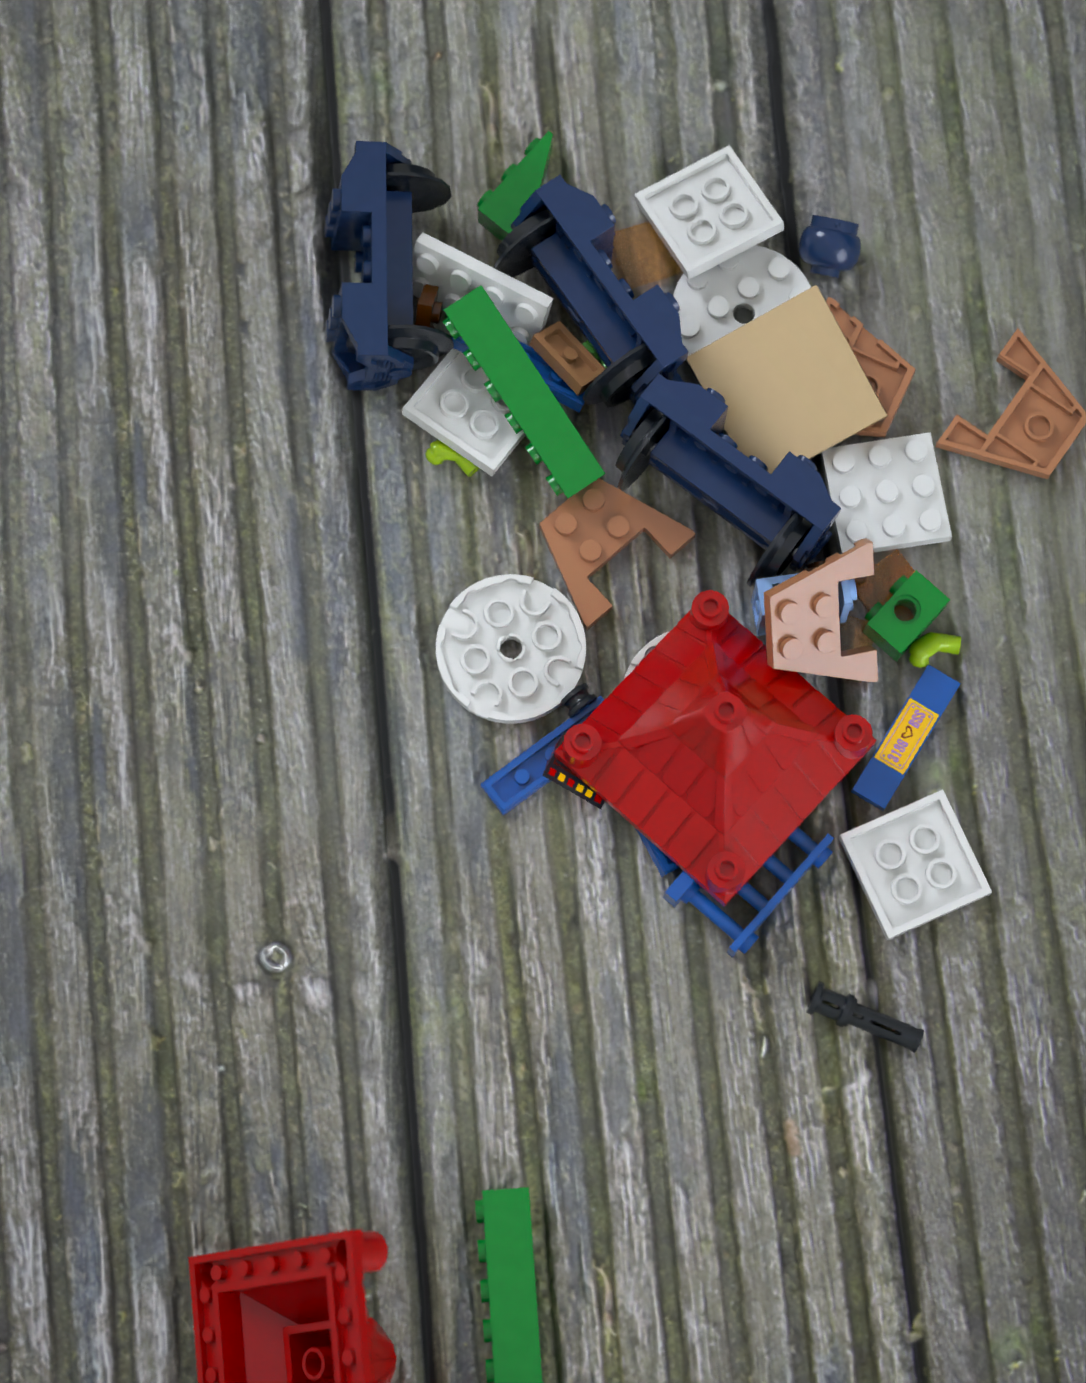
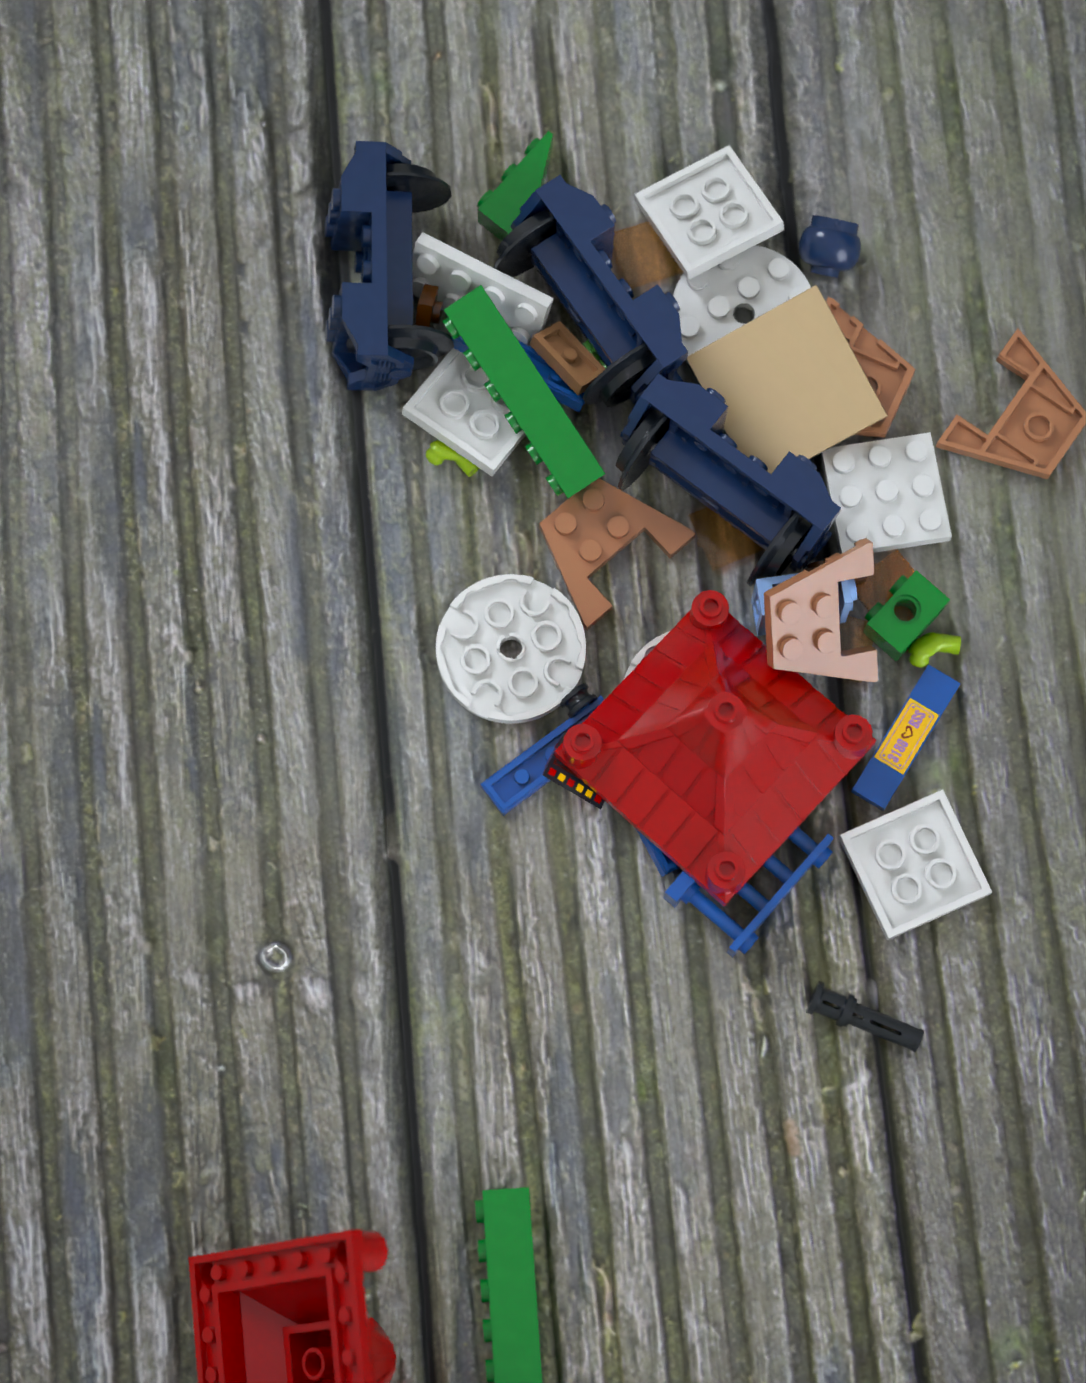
(720, 539): none -> clear orange piece

